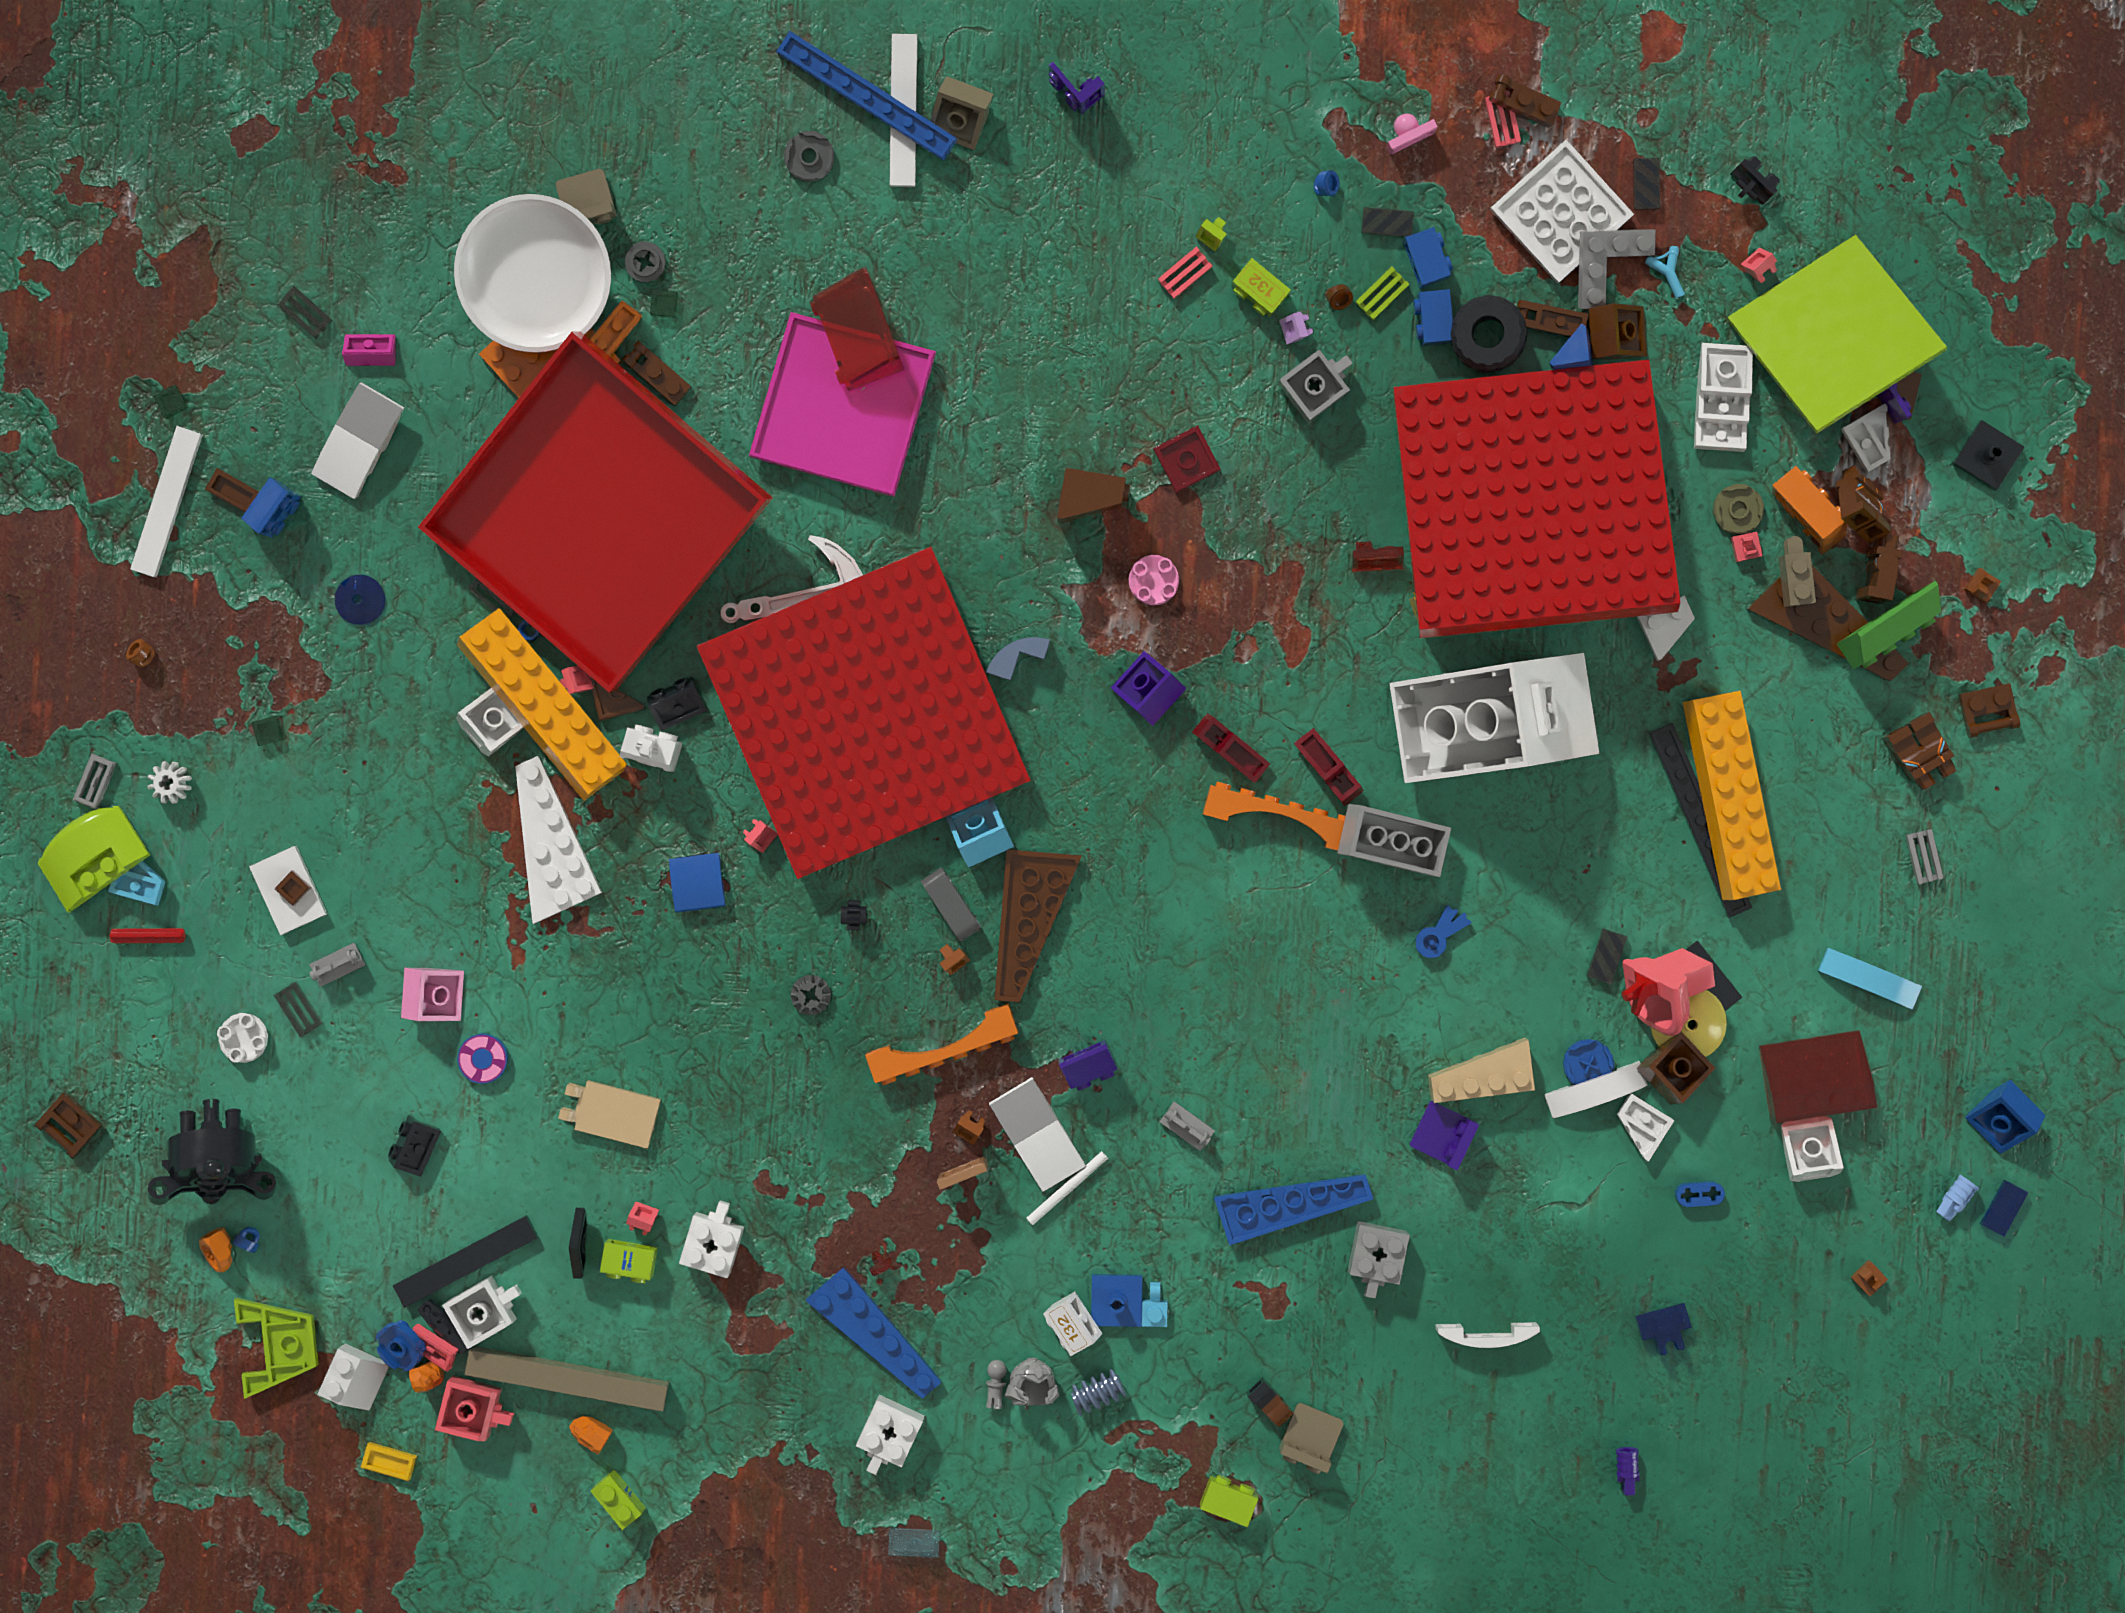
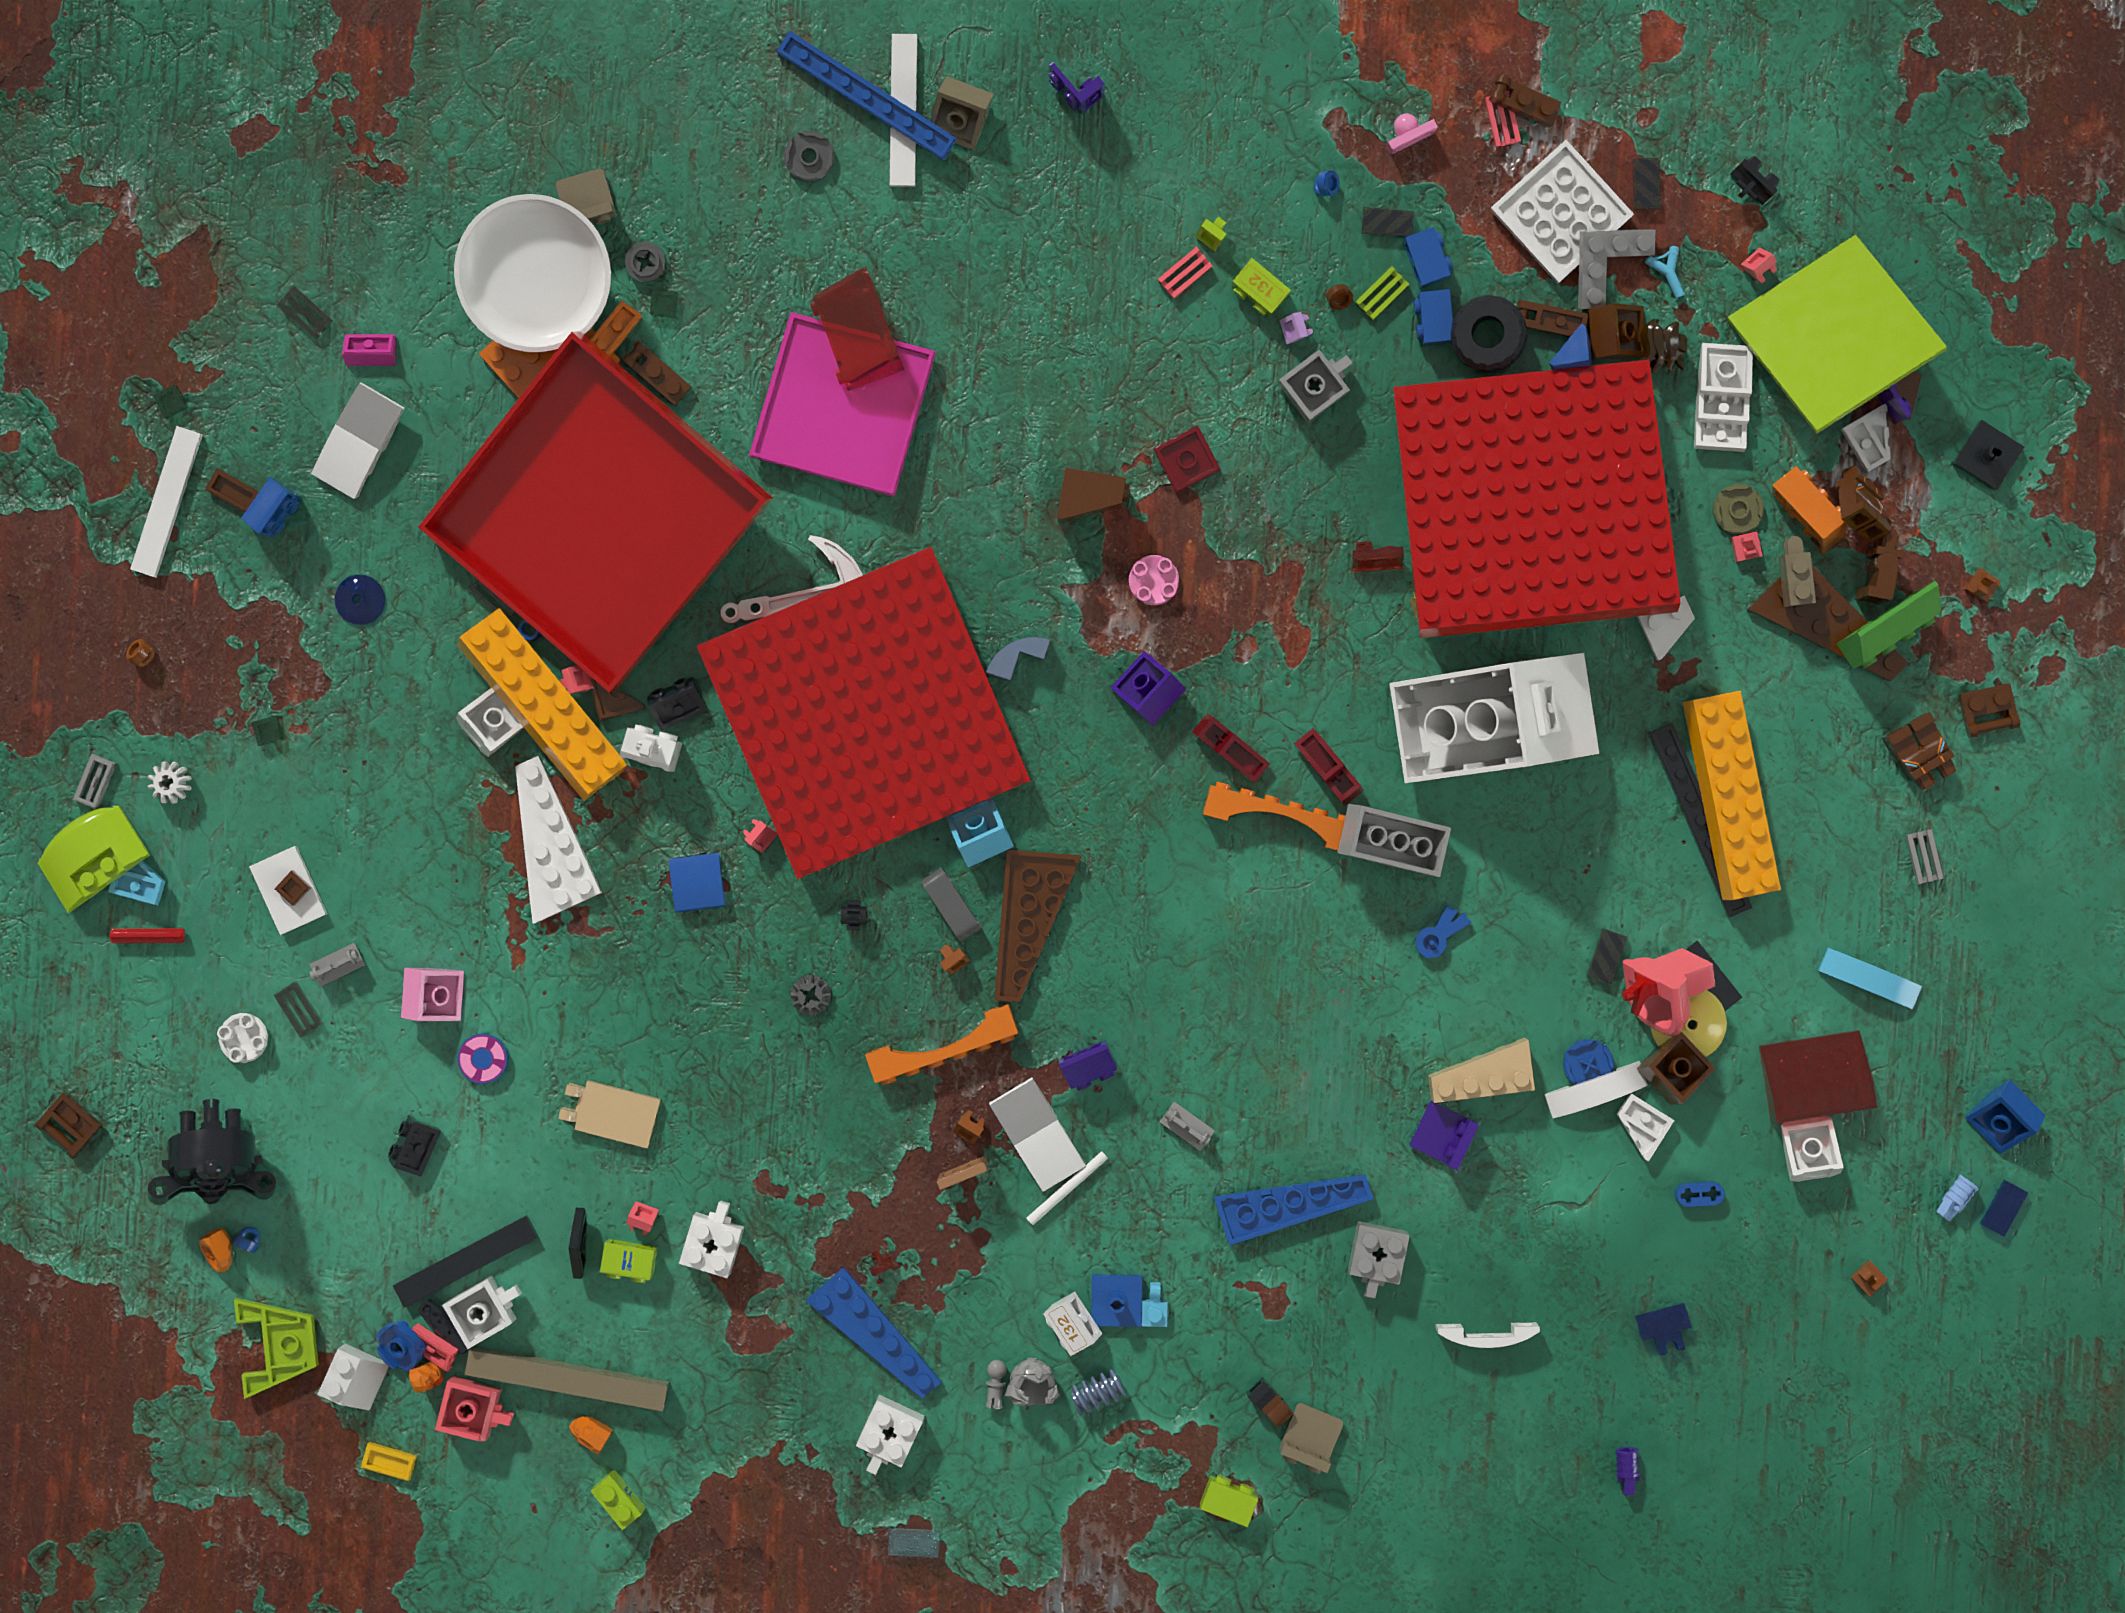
(1663, 345): none -> dark brown hair

